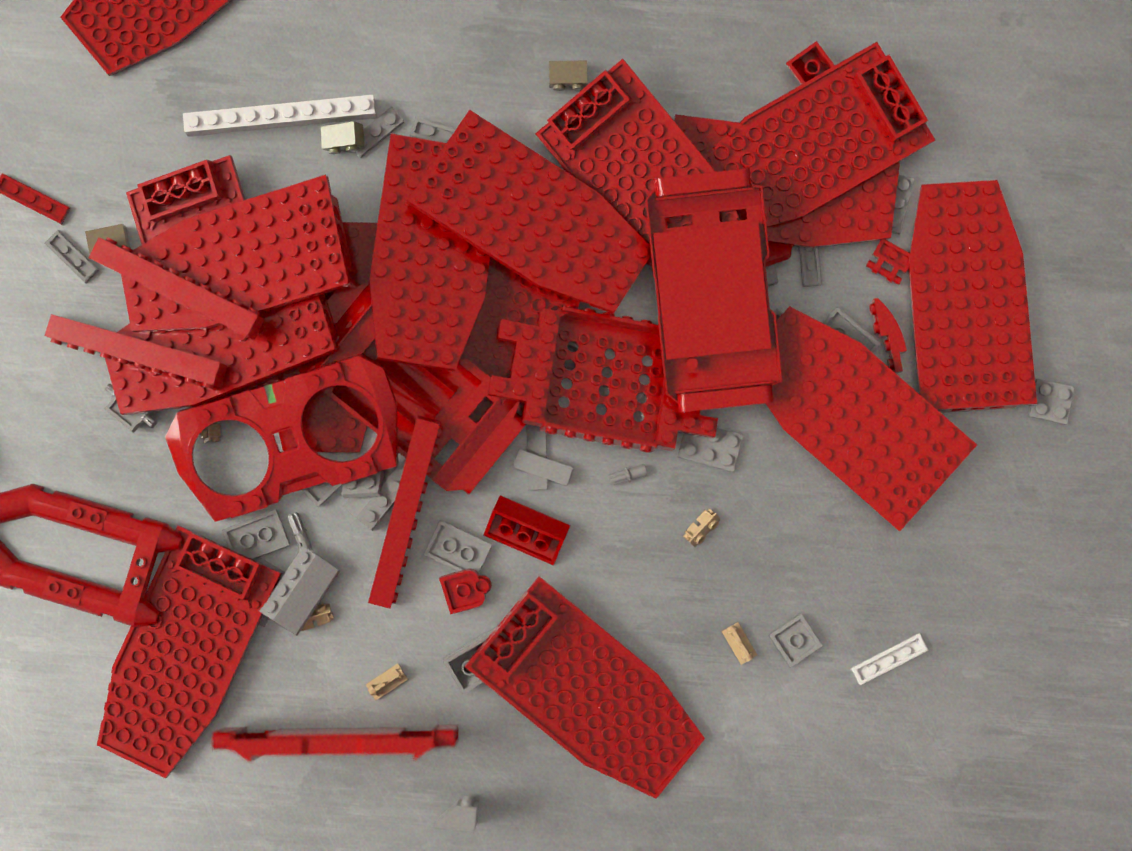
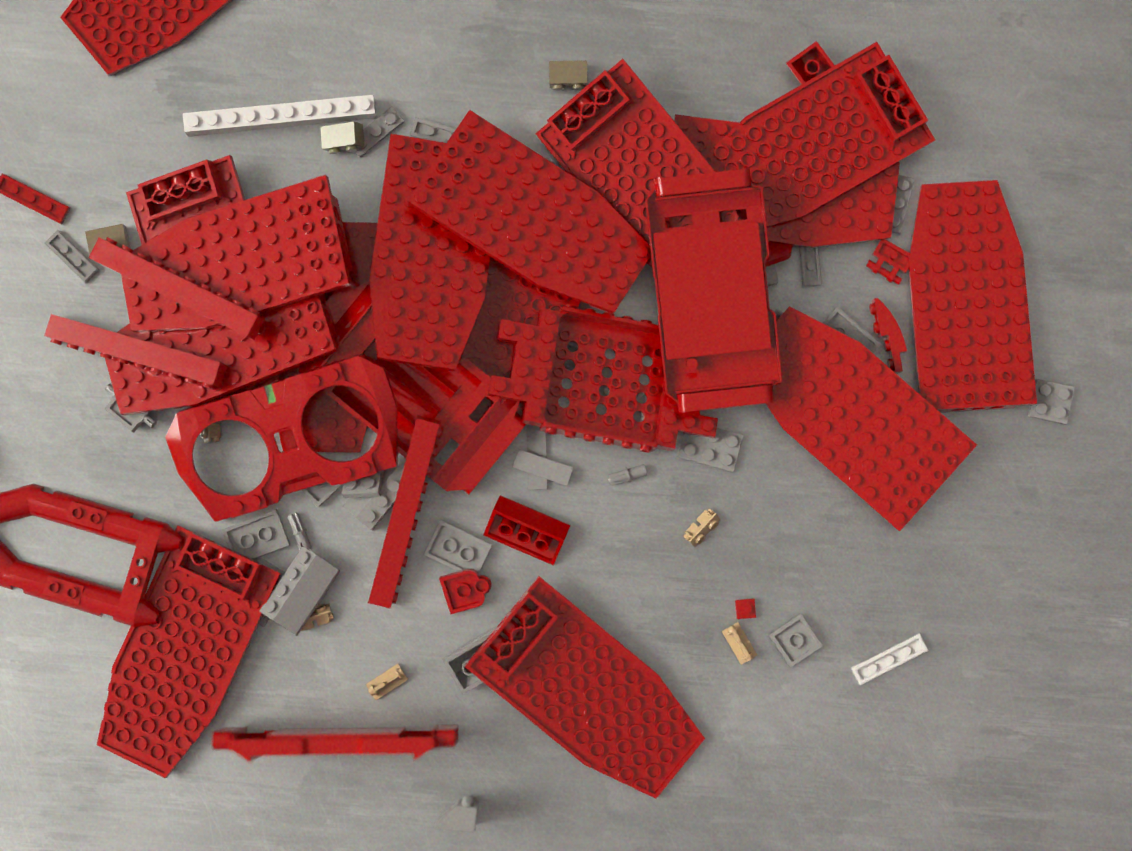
(745, 608): none -> red plate

